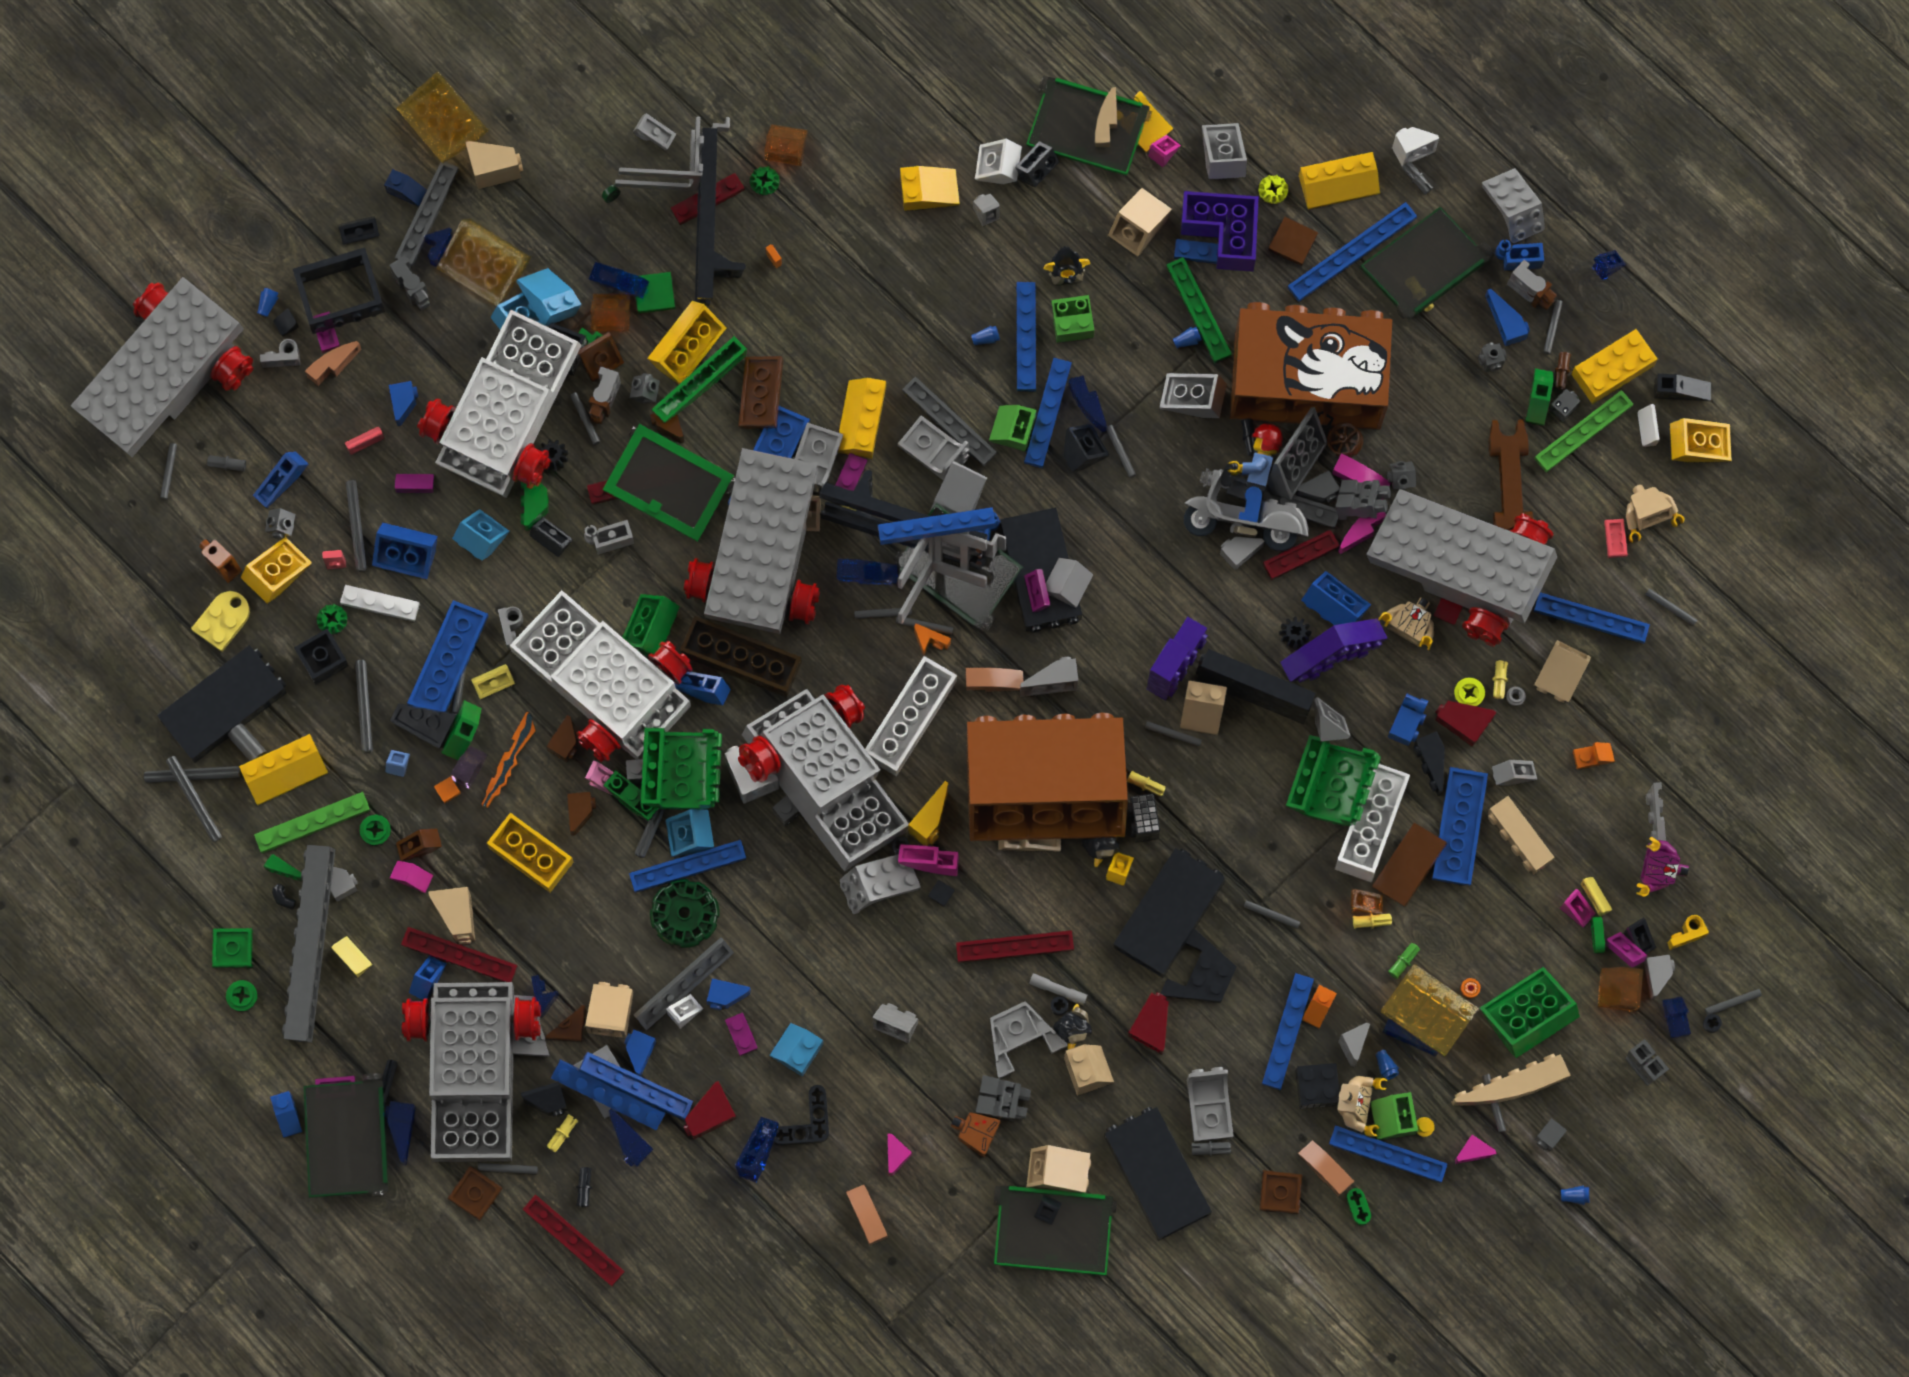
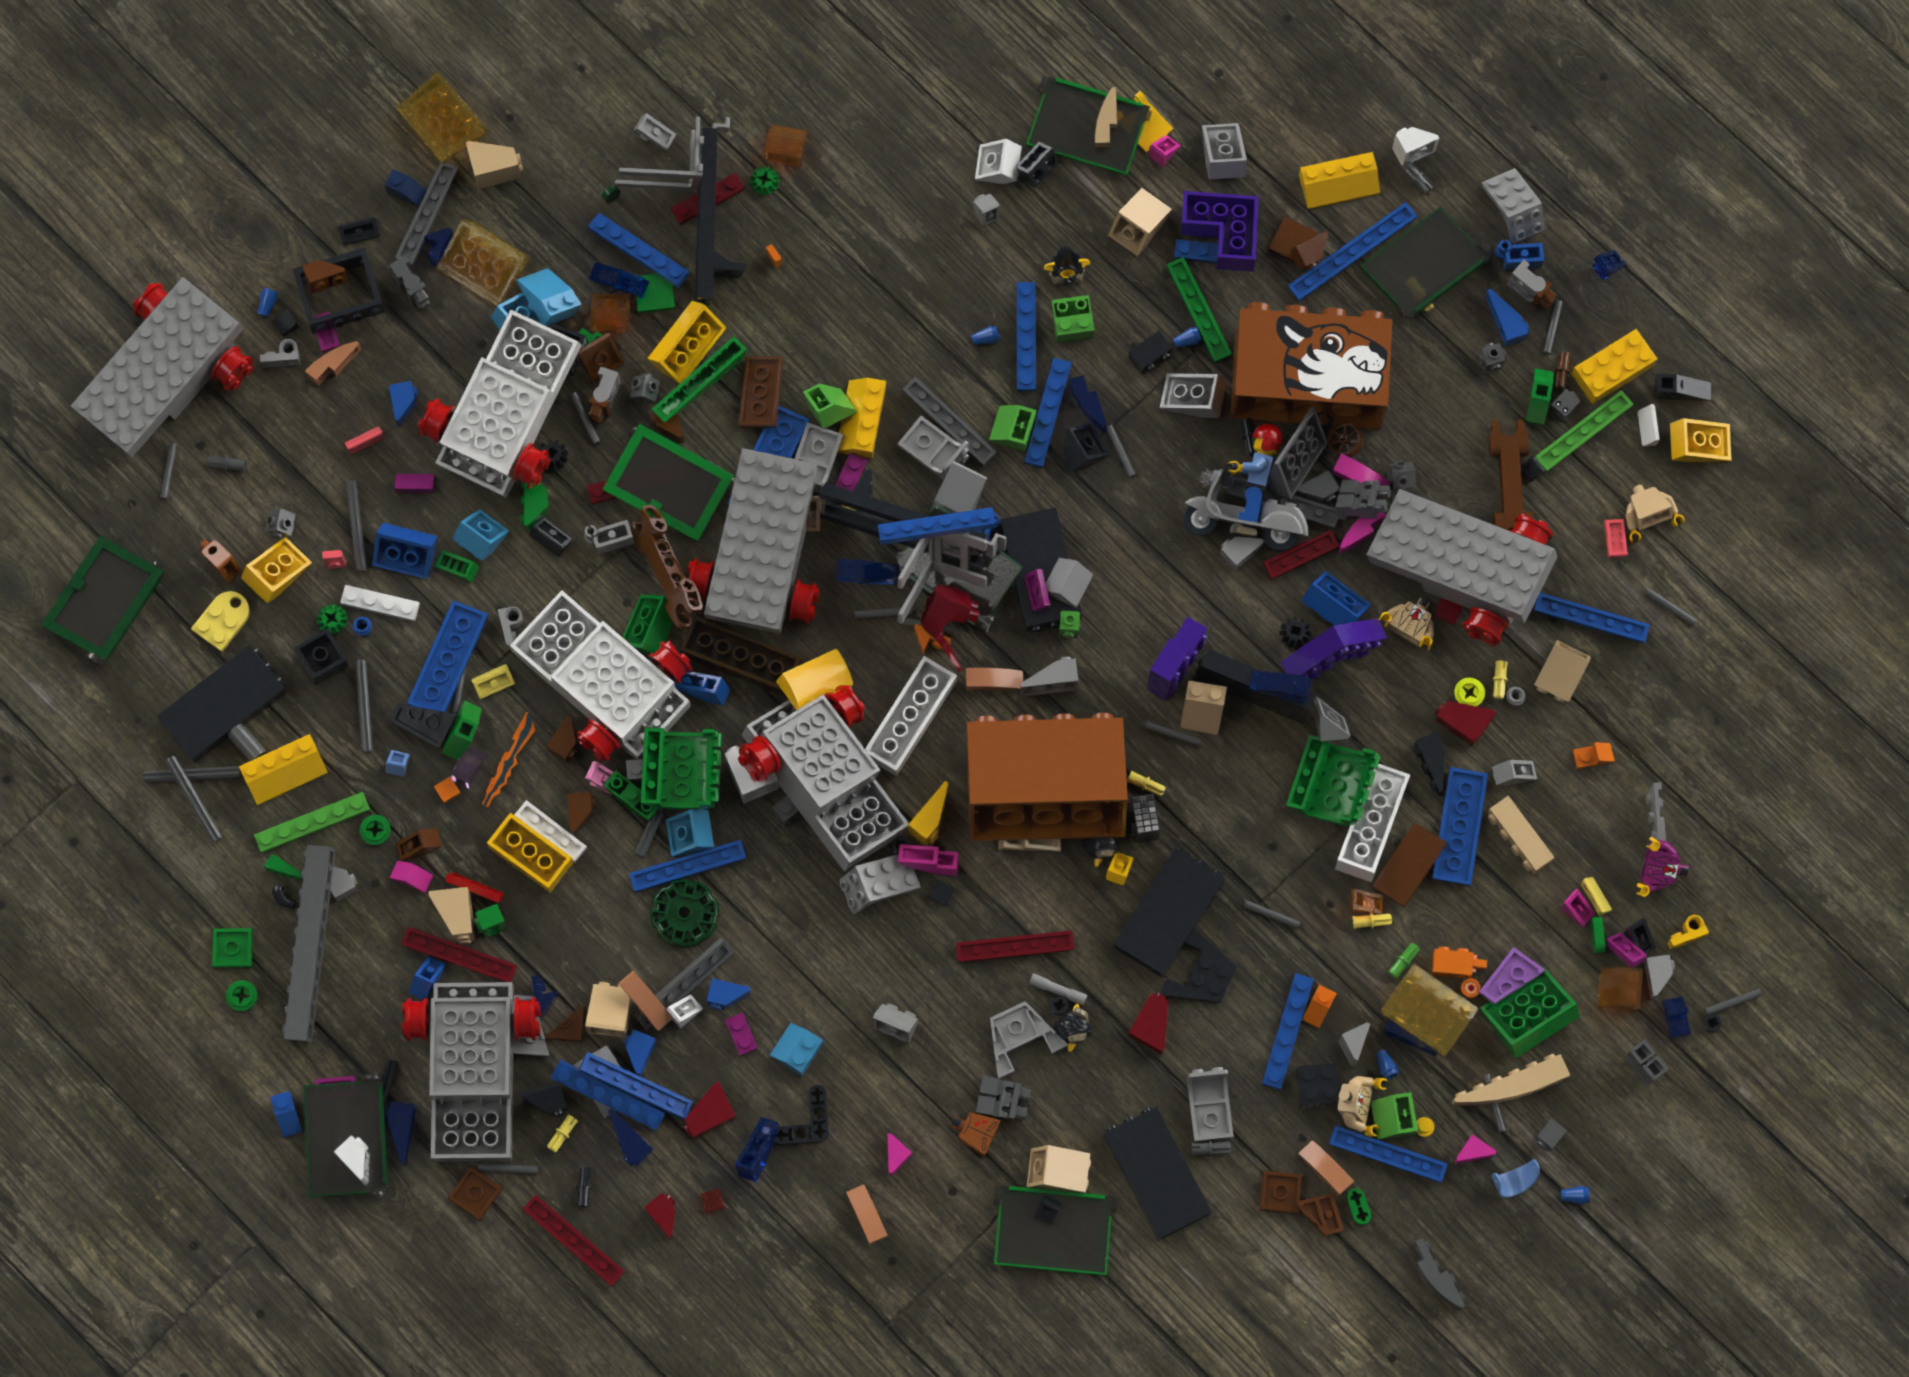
(103, 599): none -> door
(280, 478): blue slope -> none
(323, 275): none -> reddish brown slope
(351, 956): light yellow slope -> none
(355, 1157): none -> white slope
(359, 624): none -> blue cone
(467, 571): none -> green slope
(475, 887): none -> red tile
(490, 921): none -> green brick
(550, 830): none -> white plate
(638, 250): none -> blue plate
(645, 1000): none -> nougat slope
(663, 1213): none -> dark red slope
(678, 589): none -> reddish brown piece
(712, 1201): none -> clear red tile
(815, 678): none -> yellow slope
(828, 404): none -> bright green slope
(928, 187): yellow slope -> none
(945, 606): none -> dark red hips
(1069, 624): none -> bright green bracket
(1088, 1068): tan slope -> none
(1150, 352): none -> black brick
(1268, 195): neon yellow gear -> none
(1281, 685): none -> clear blue slope
(1309, 251): none -> reddish brown slope
(1322, 1214): none -> reddish brown wing
(1408, 719): blue hinge -> none
(1441, 1283): none -> dark grey slope
(1455, 963): none -> orange hinge
(1510, 976): none -> medium lavender wing
(1517, 1180): none -> medium blue piece
(1532, 468): none -> black tile

